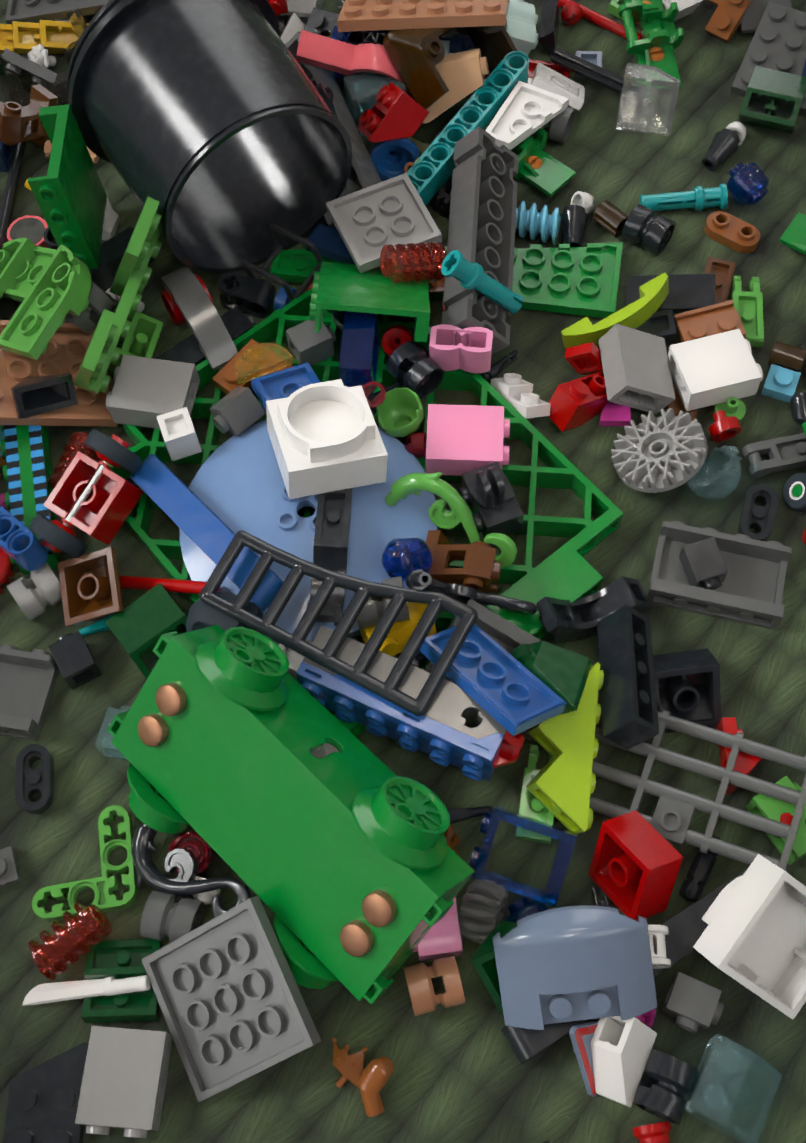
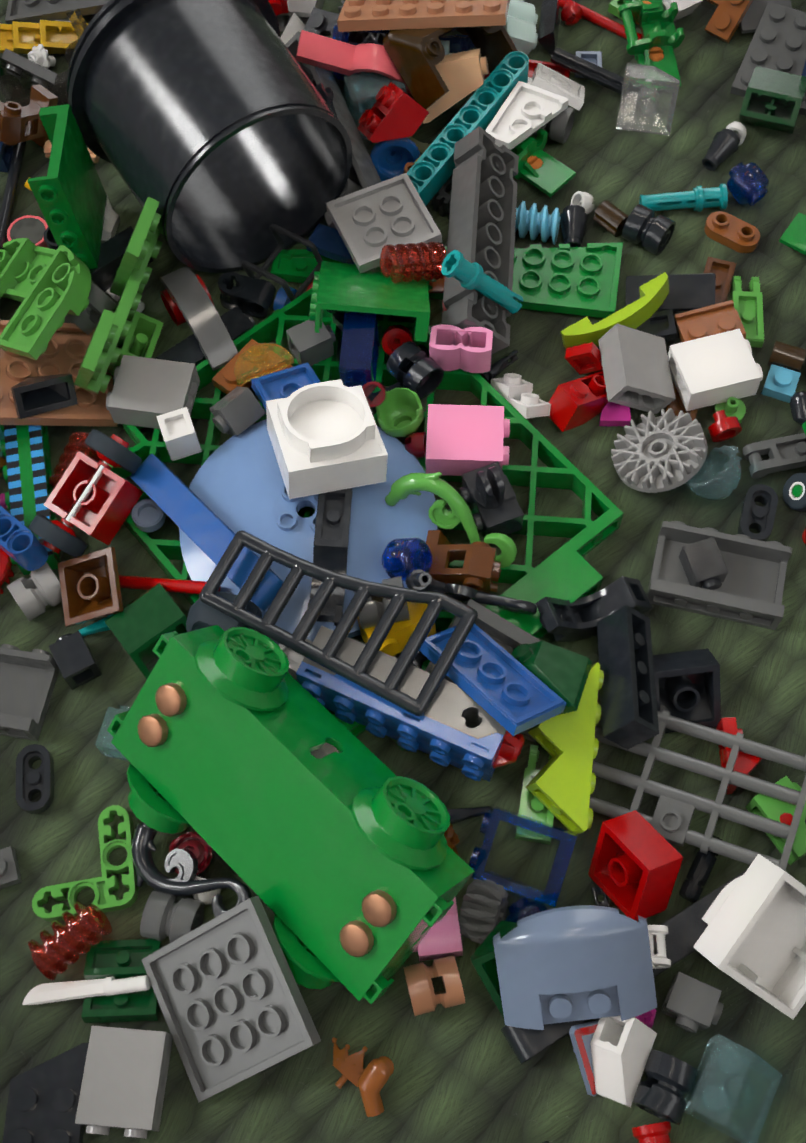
(148, 515): none -> sand blue tile

